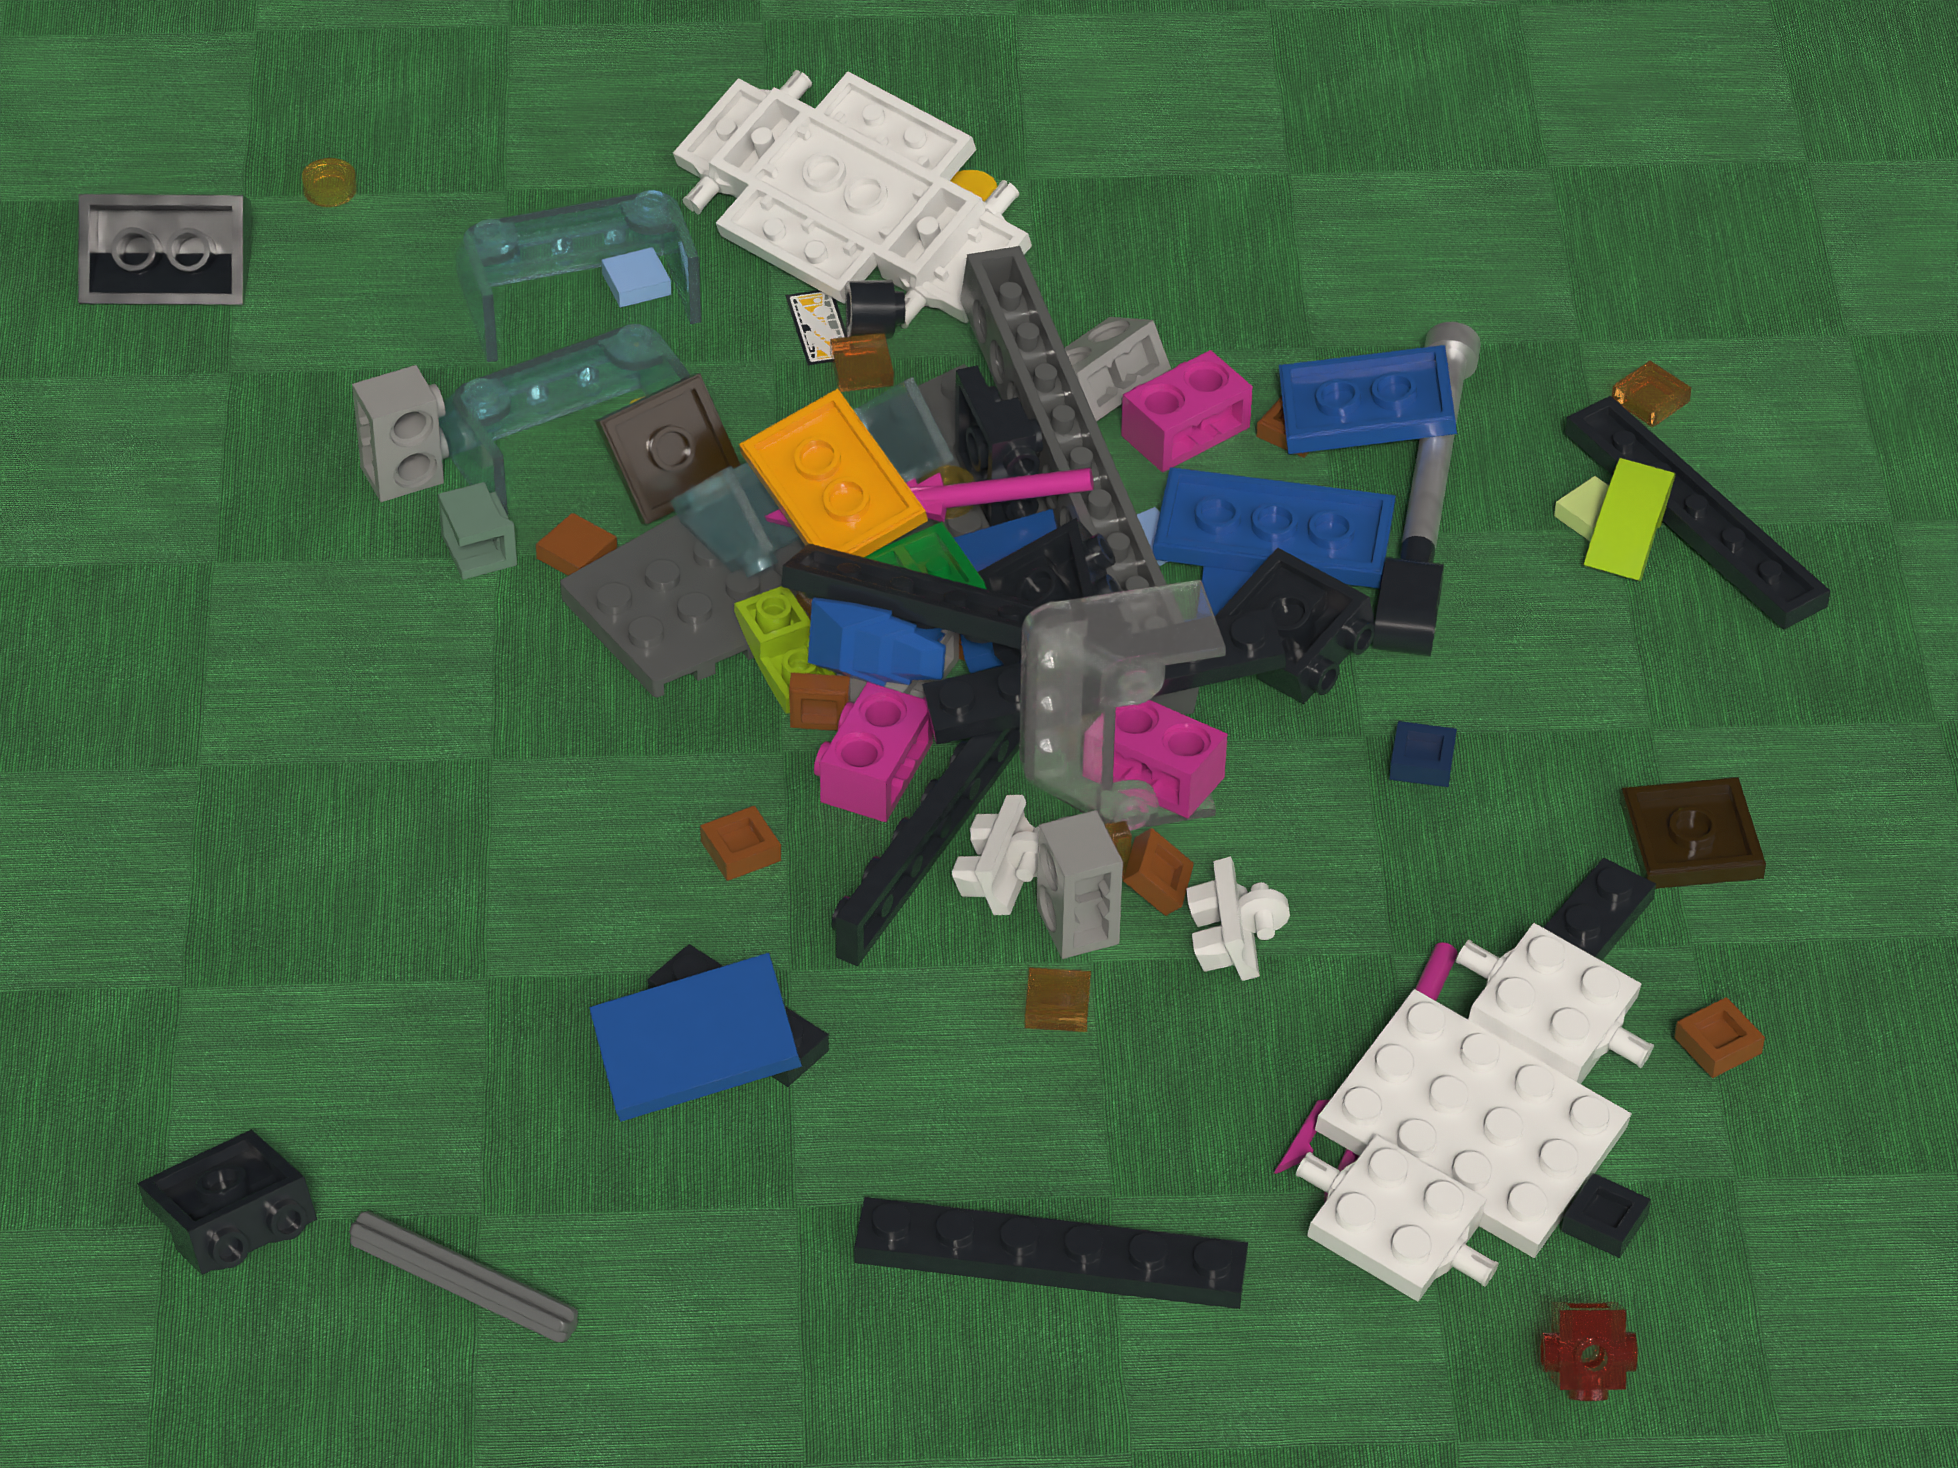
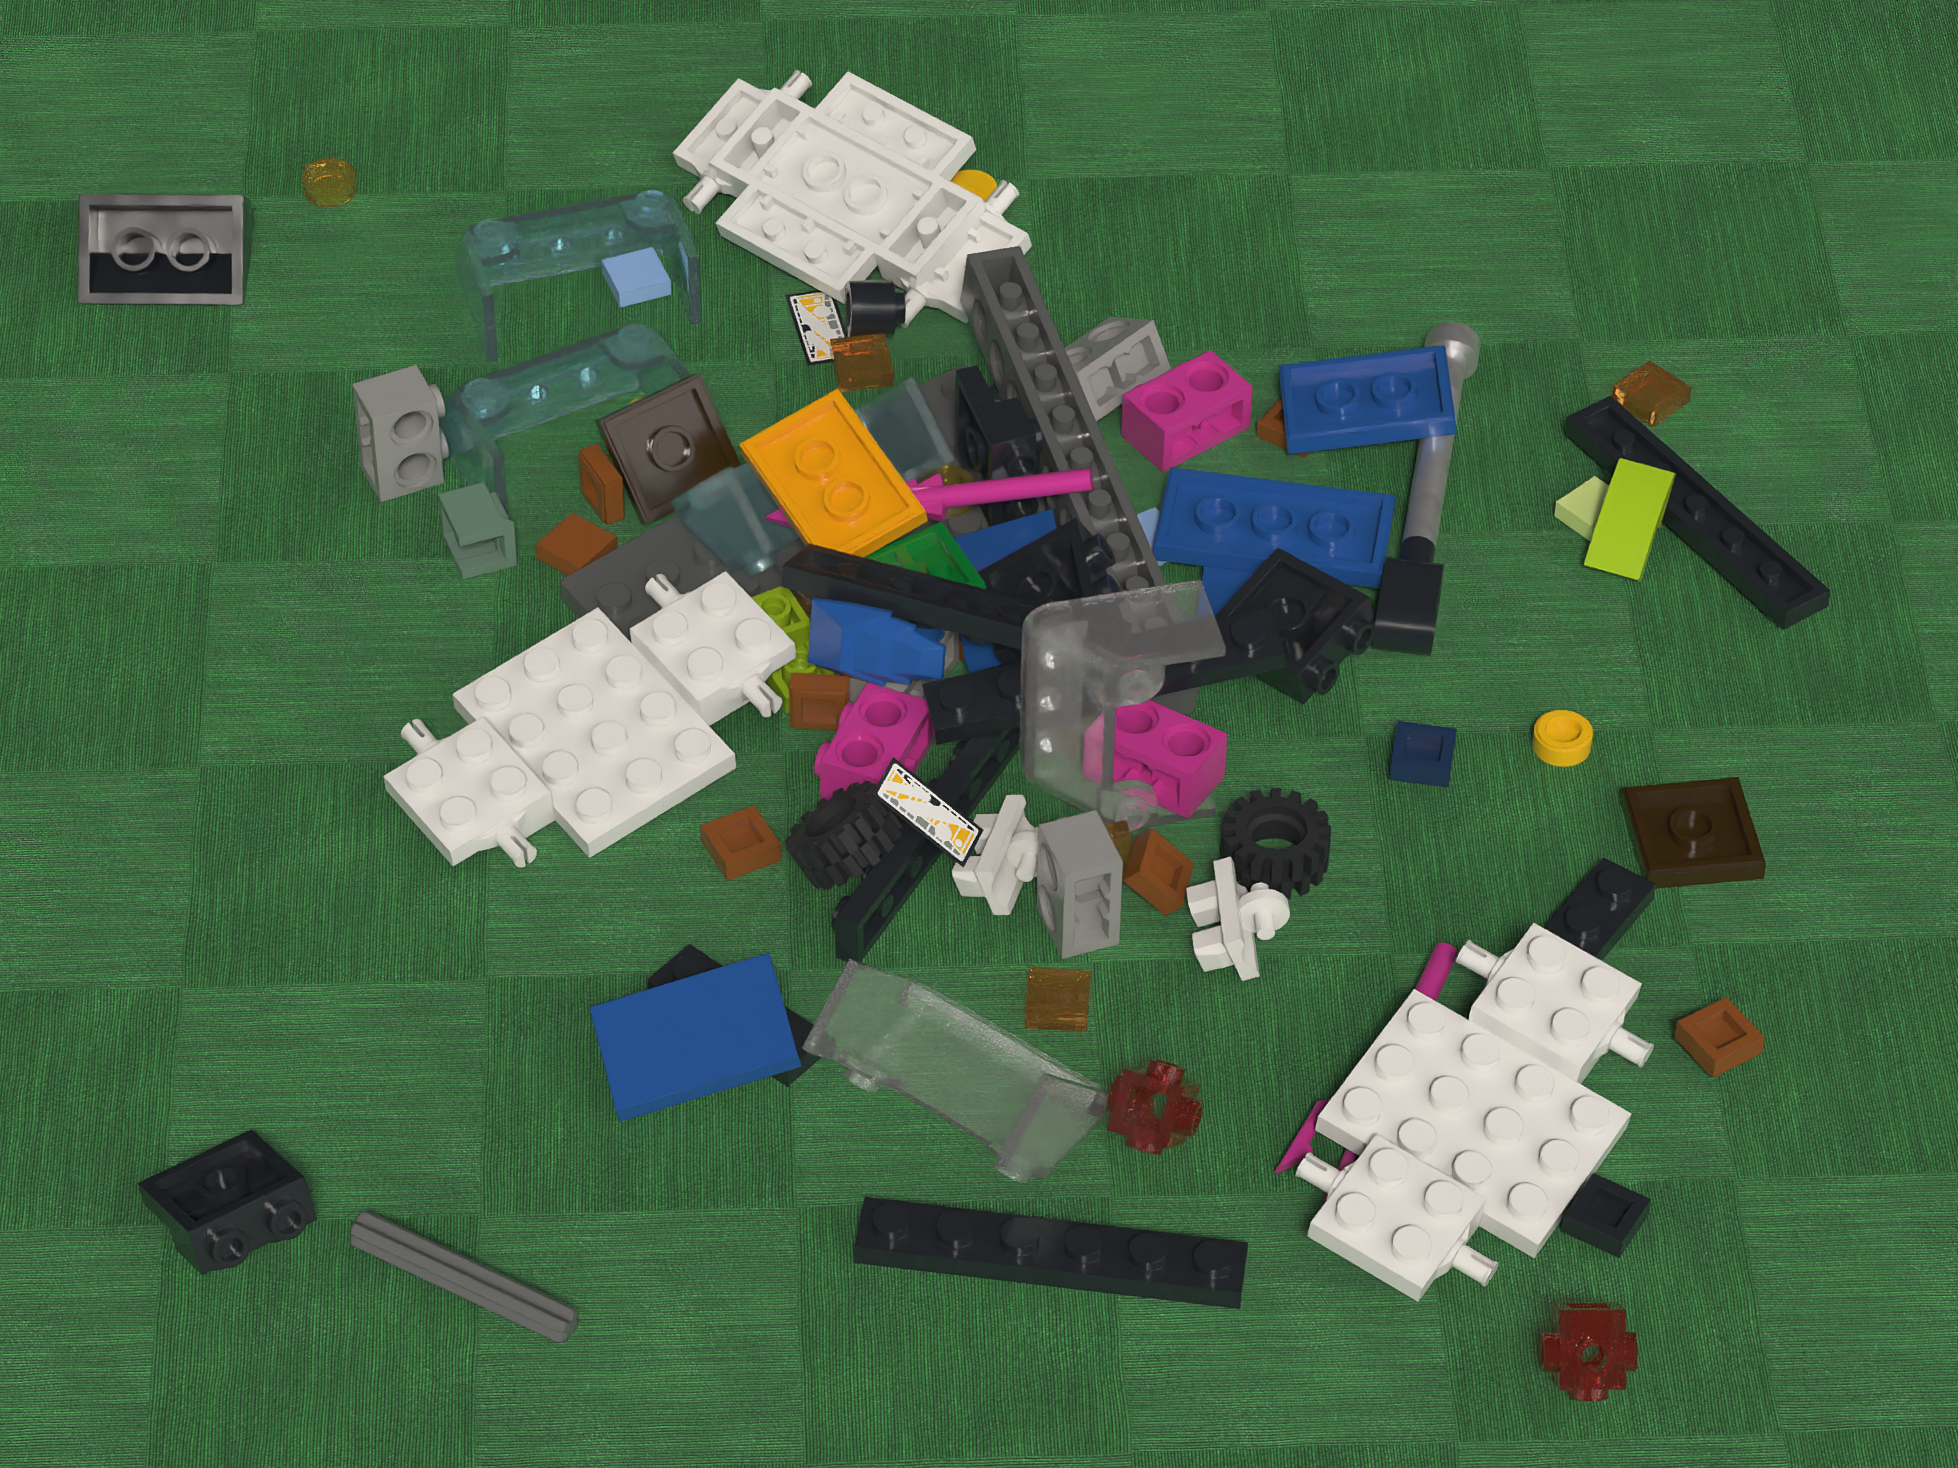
(594, 726): none -> white piece
(601, 484): none -> dark orange tile
(843, 836): none -> black tyre
(928, 812): none -> sticker
(958, 1067): none -> clear windscreen
(1134, 1113): none -> clear red brick
(1283, 820): none -> black tyre
(1562, 738): none -> yellow tile

